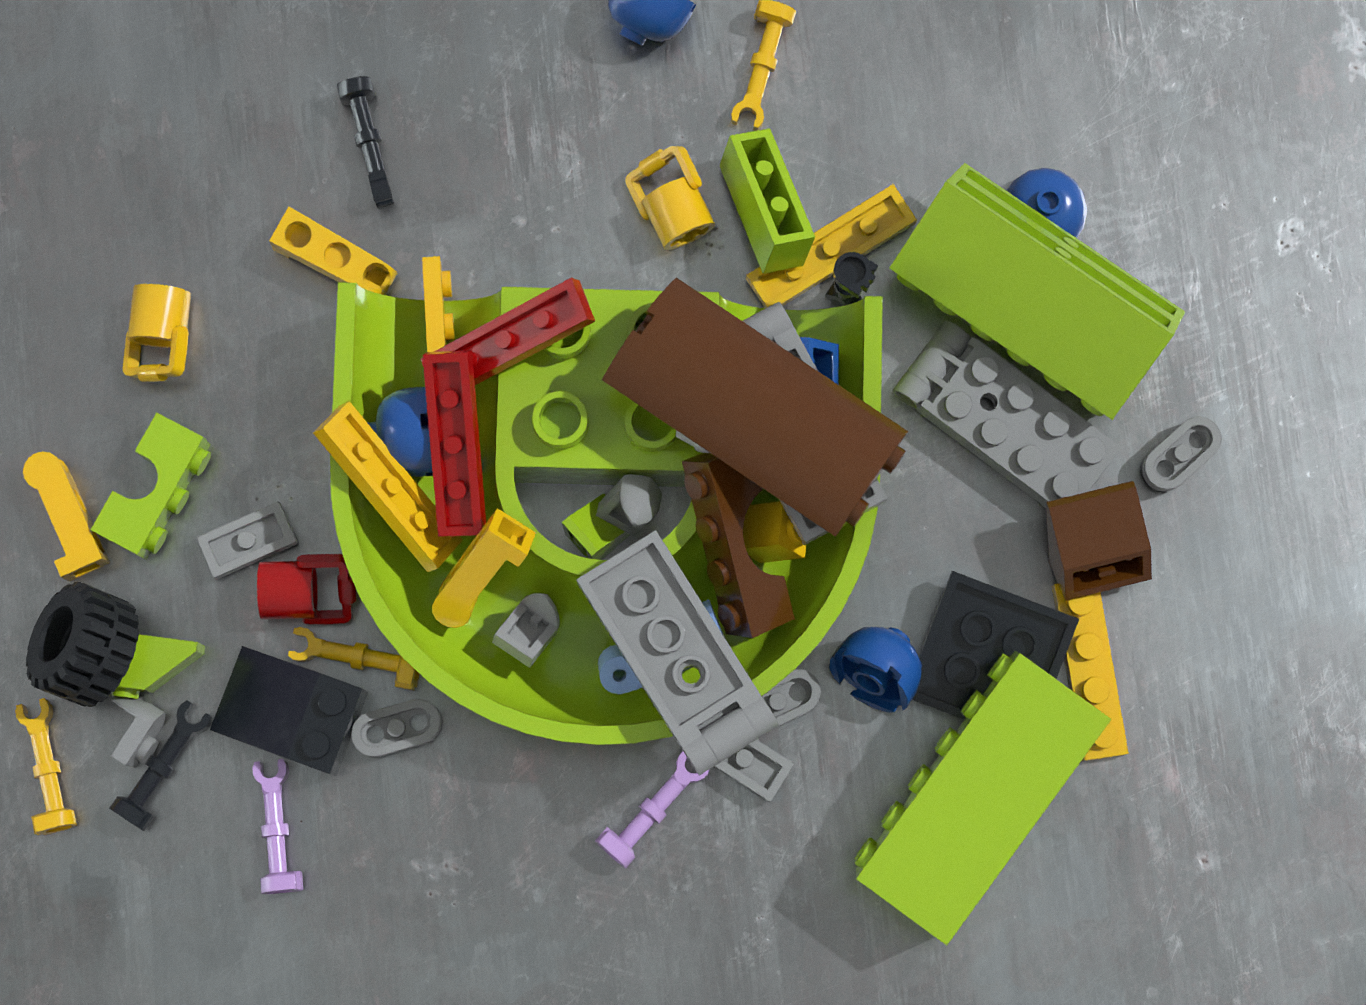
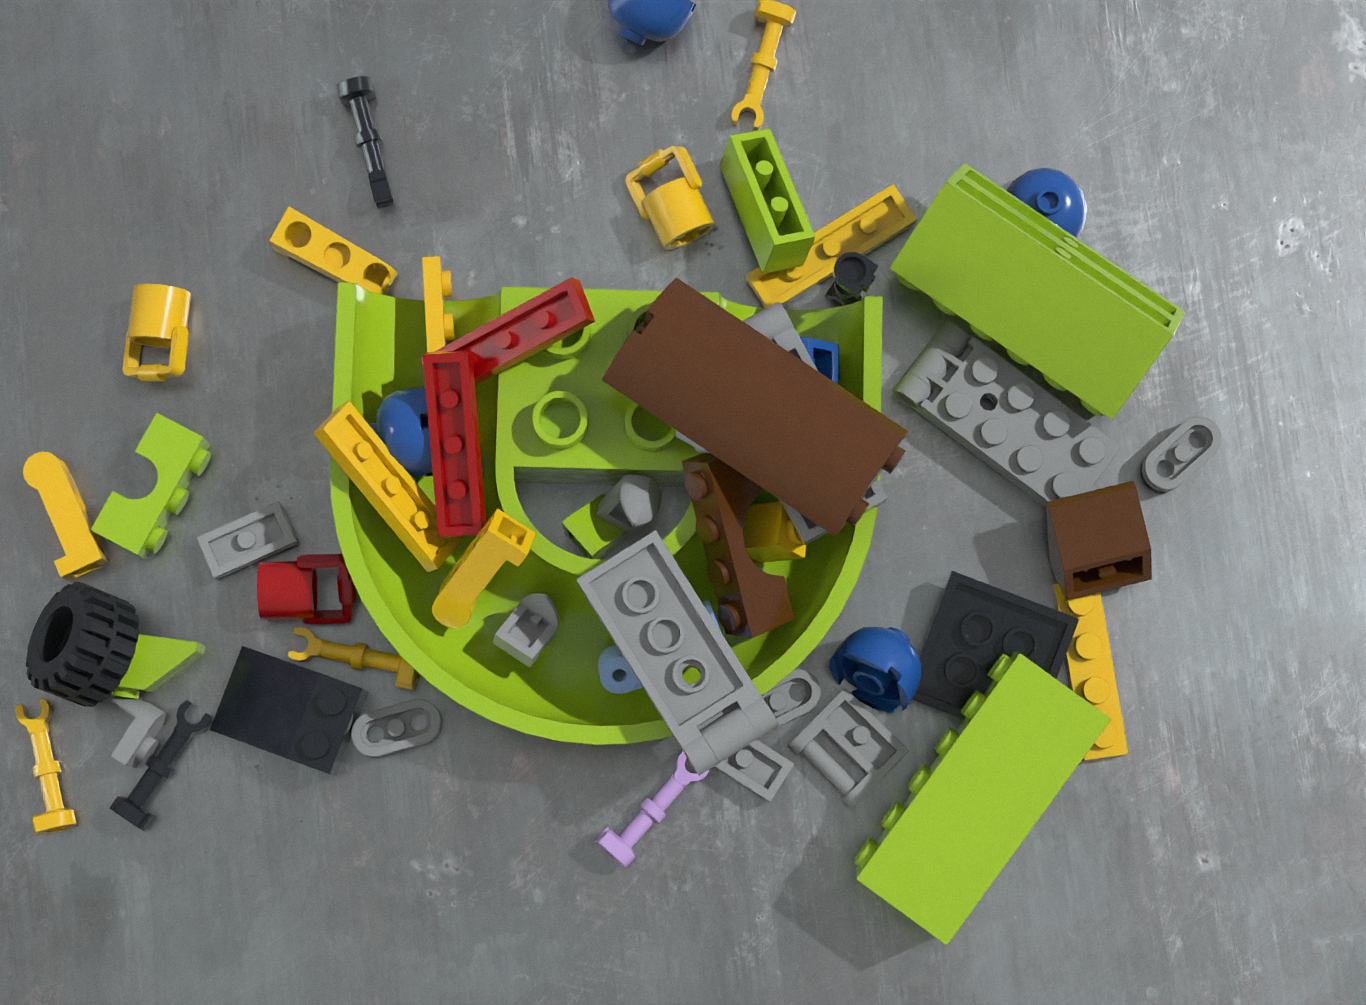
(275, 831): lavender piece -> none
(859, 737): none -> light grey plate

